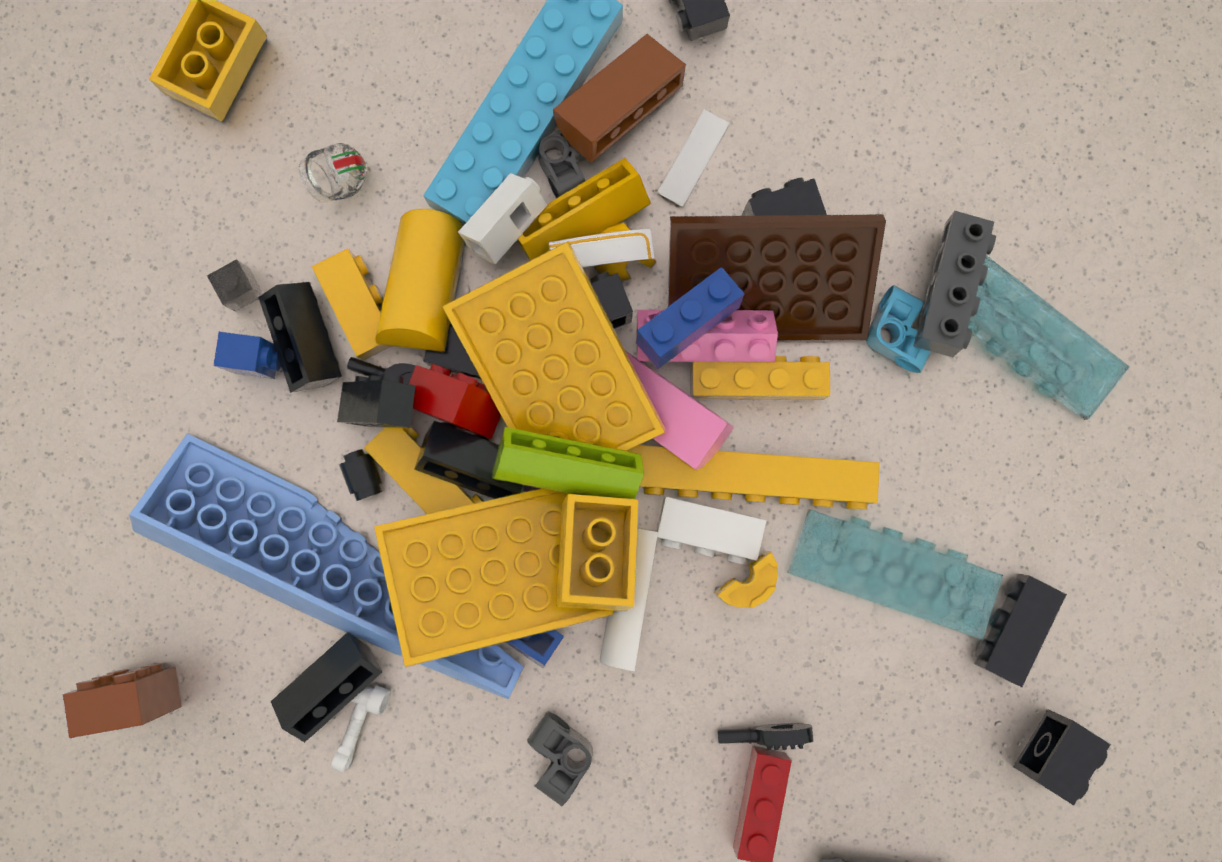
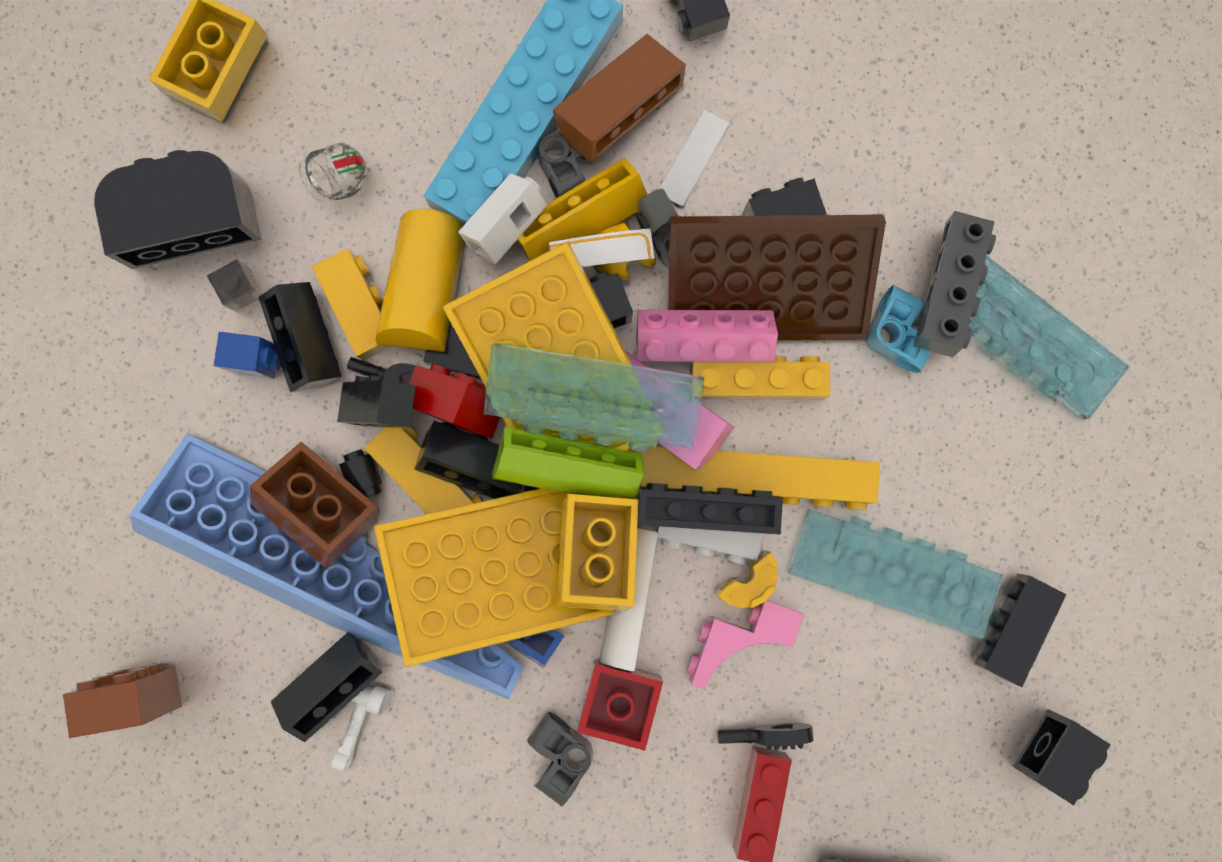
(173, 209): none -> black brick
(313, 504): none -> dark orange brick
(592, 398): none -> clear light blue plate
(620, 705): none -> red brick
(655, 213): none -> dark grey piece
(689, 318): blue brick -> none
(710, 511): none -> black brick
(721, 638): none -> bright pink arch

